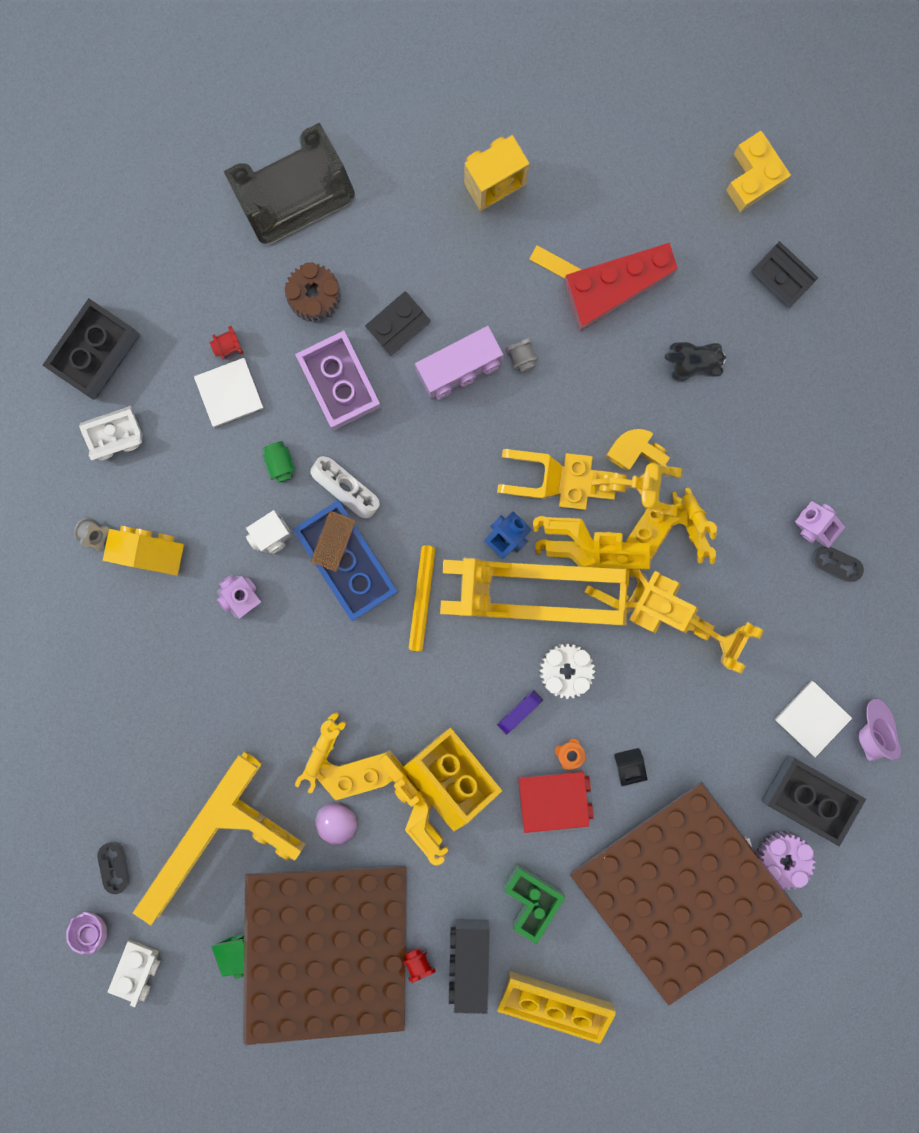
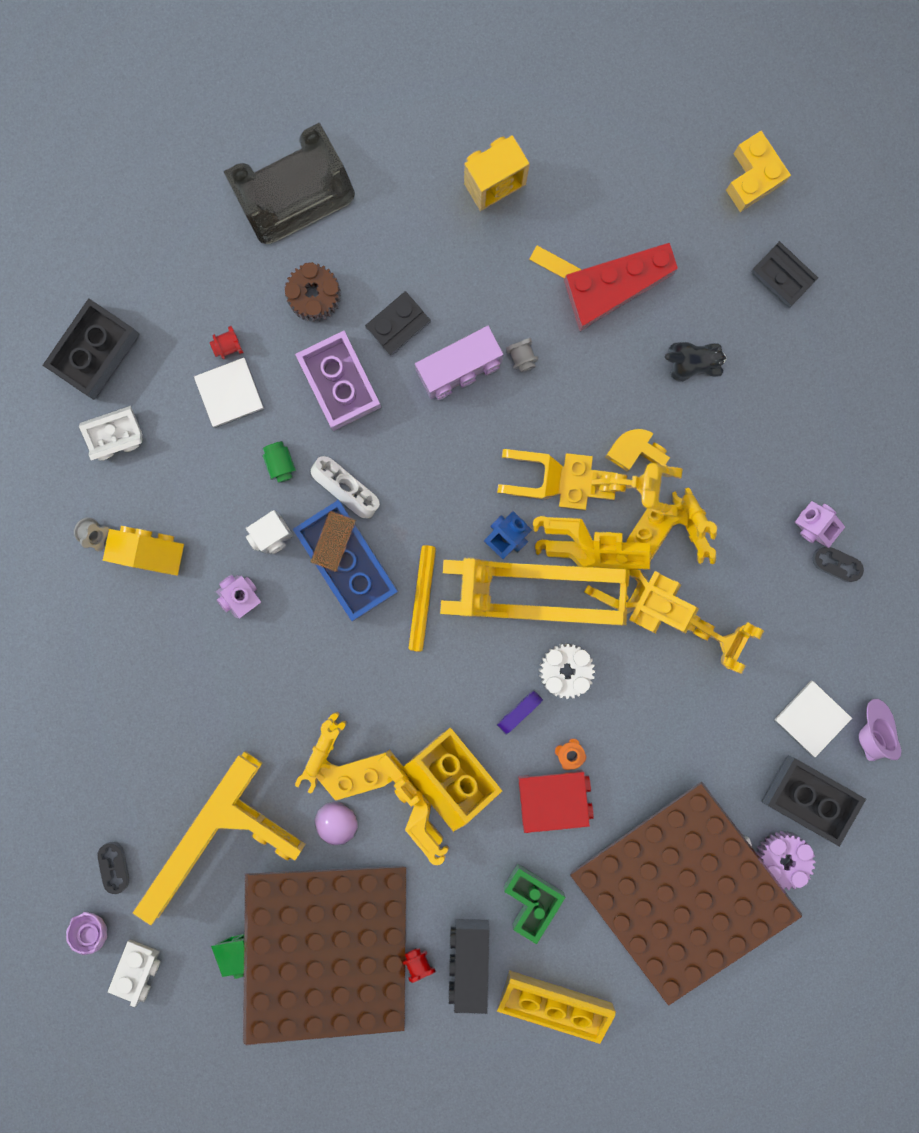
(630, 767): black slope -> none

